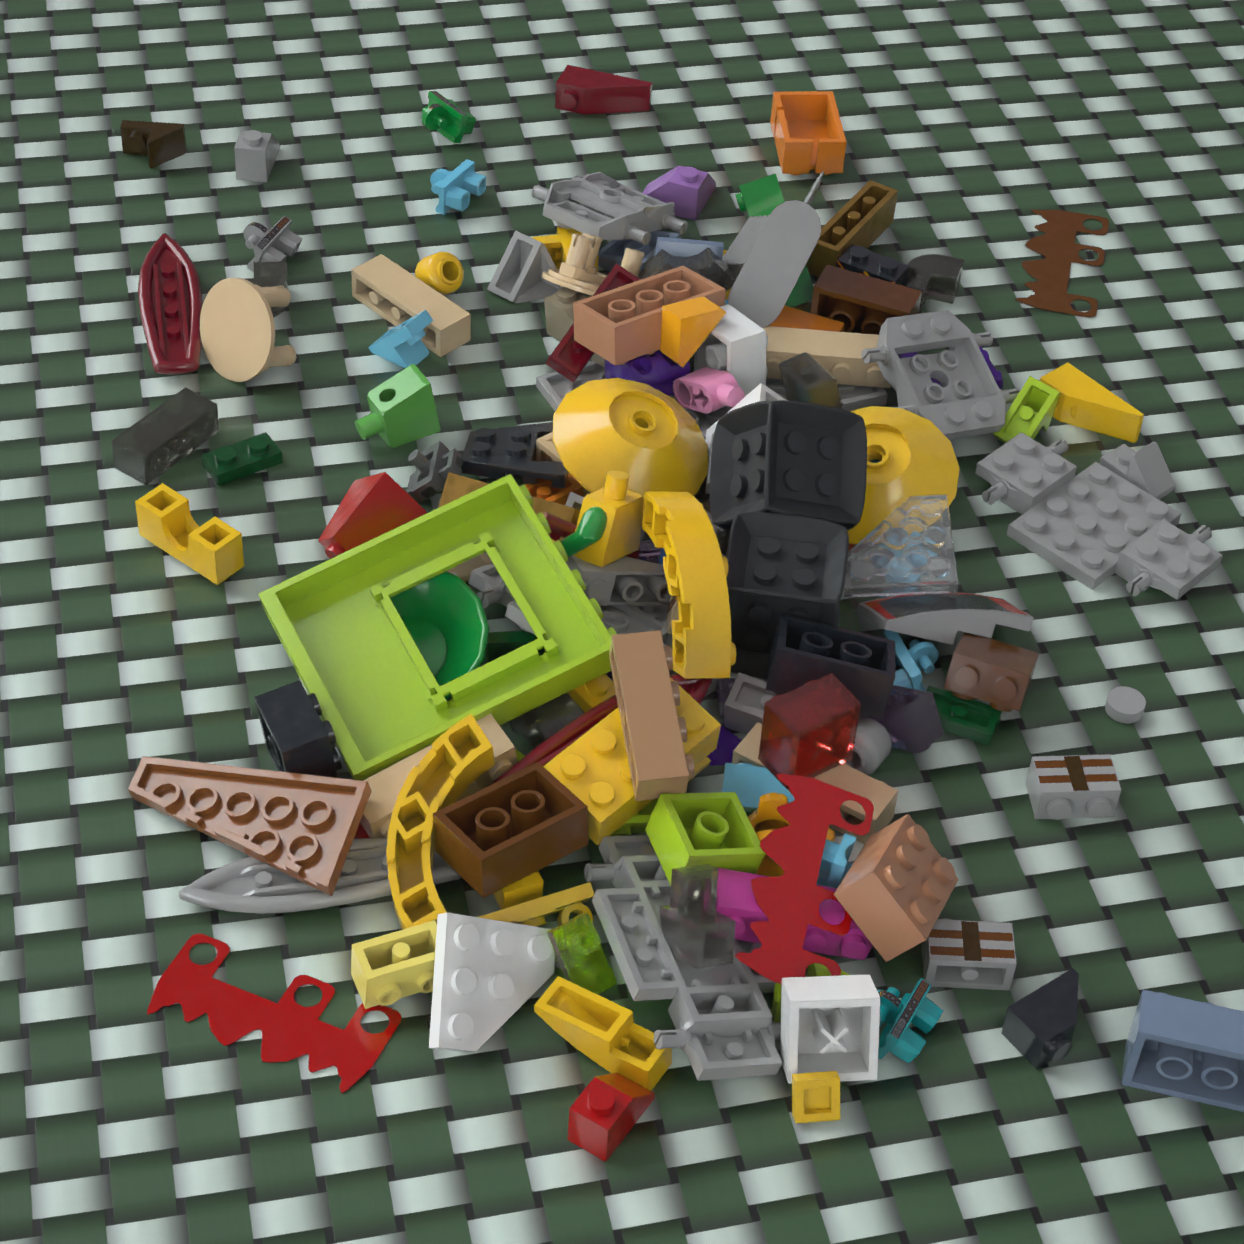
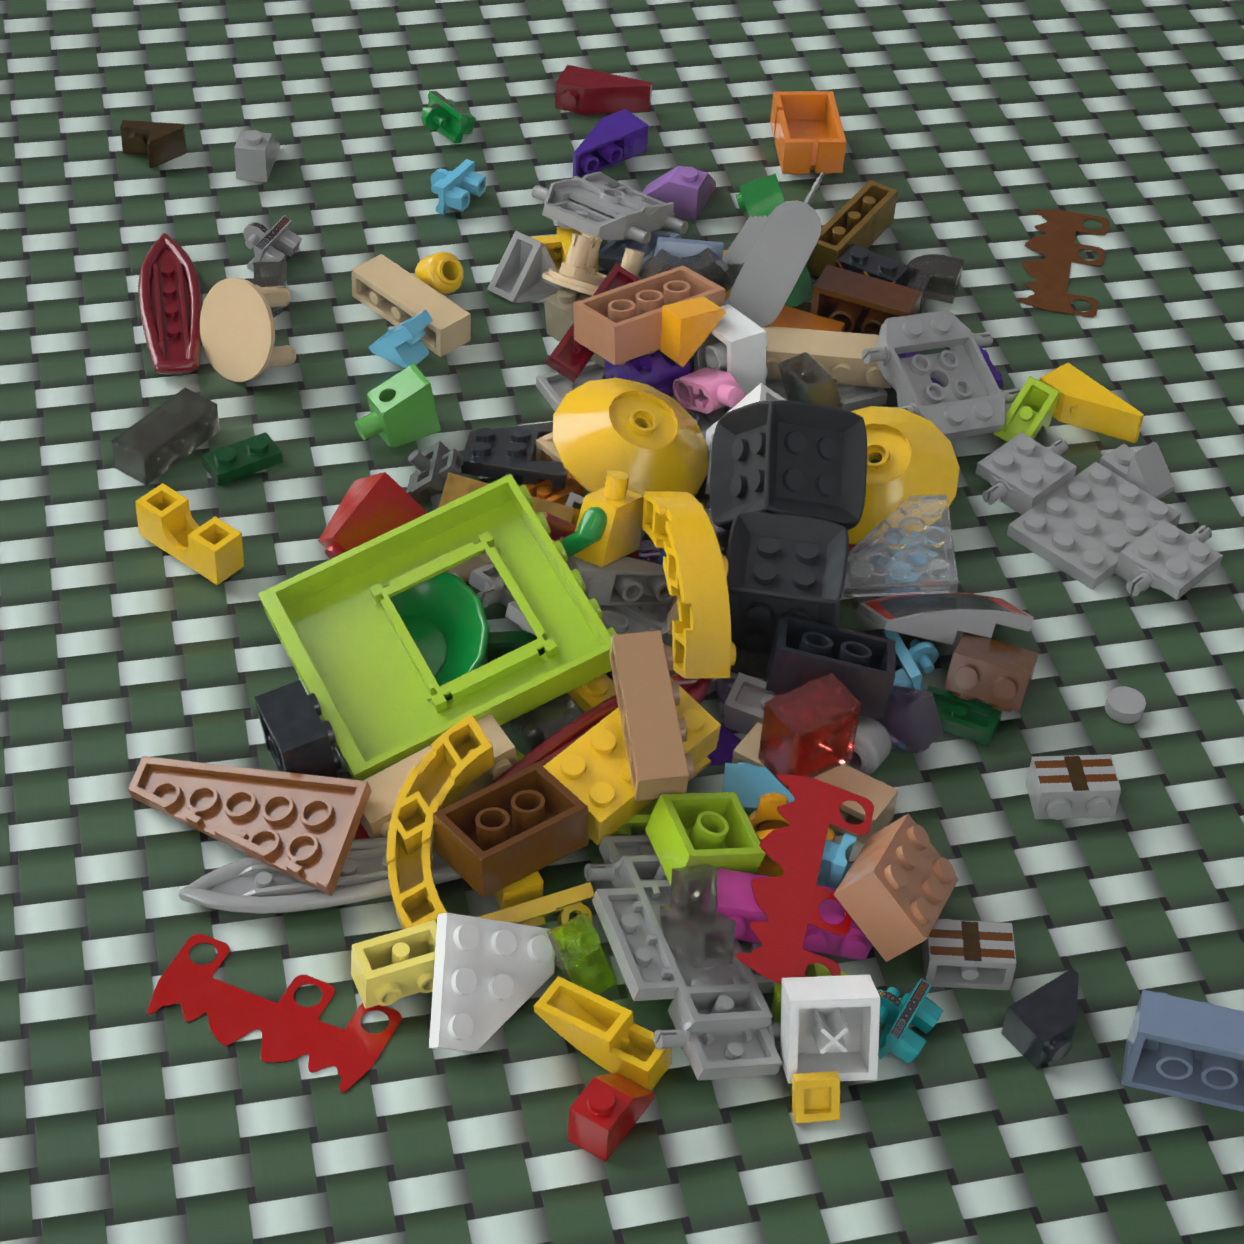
(611, 142): none -> dark purple slope

